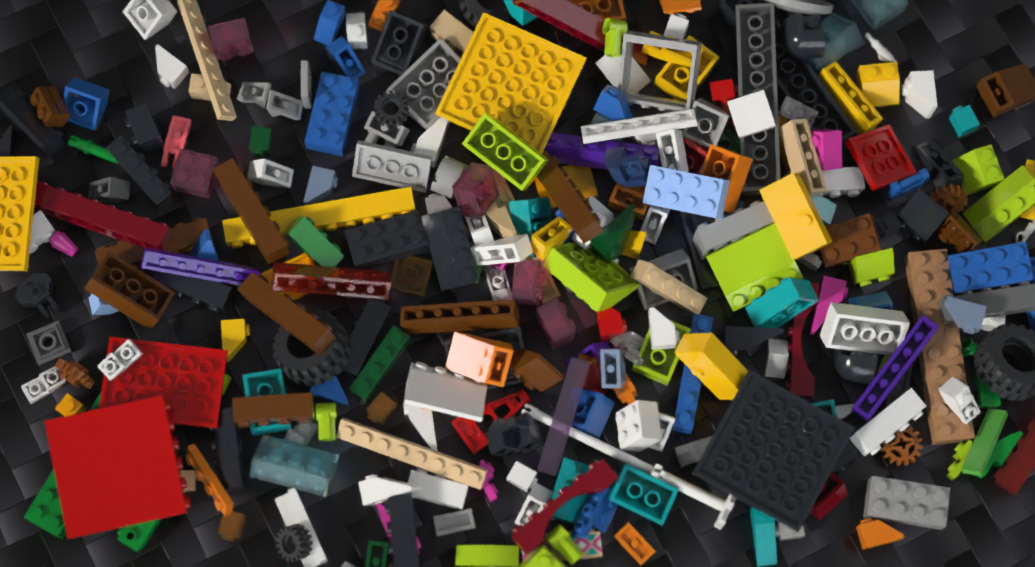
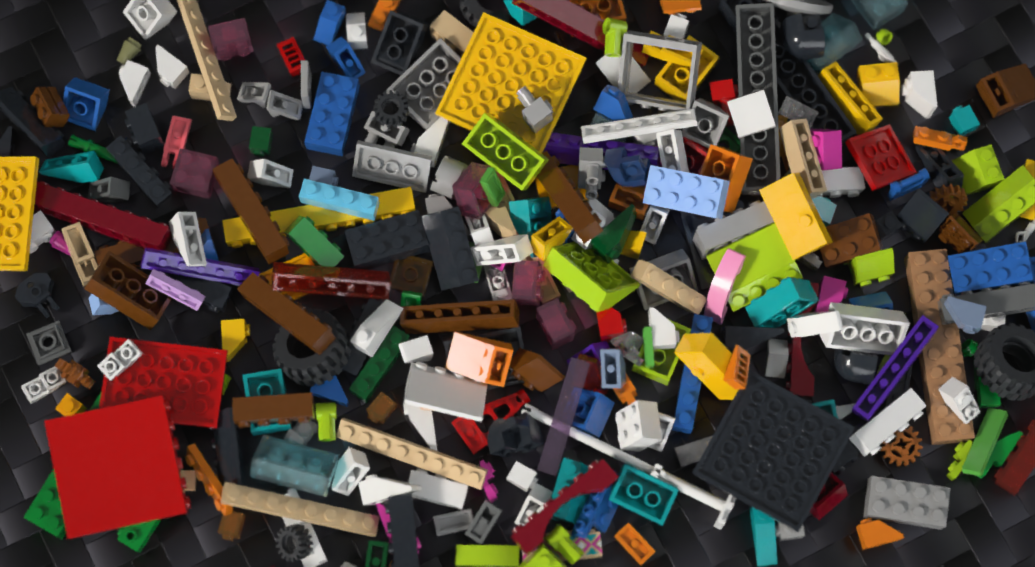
(77, 167): none -> teal slope
(80, 251): none -> tan slope
(128, 50): none -> olive cone
(134, 79): none -> white slope
(175, 289): none -> lavender plate
(188, 238): none -> white slope
(296, 70): none -> red slope
(299, 509): none -> tan plate
(339, 199): none -> medium azure brick
(350, 471): none -> white slope
(376, 327): none -> white slope
(411, 298): none -> green plate
(416, 350): none -> white slope
(483, 522): none -> dark grey slope
(492, 187): none -> bright green tile
(536, 111): none -> light grey brick
(590, 171): none -> light grey brick
(648, 347): none -> bright green tile
(722, 285): none -> bright pink slope
(733, 376): none -> orange slope
(814, 323): none -> white slope
(884, 36): none -> lime hinge
(938, 139): none -> orange hinge

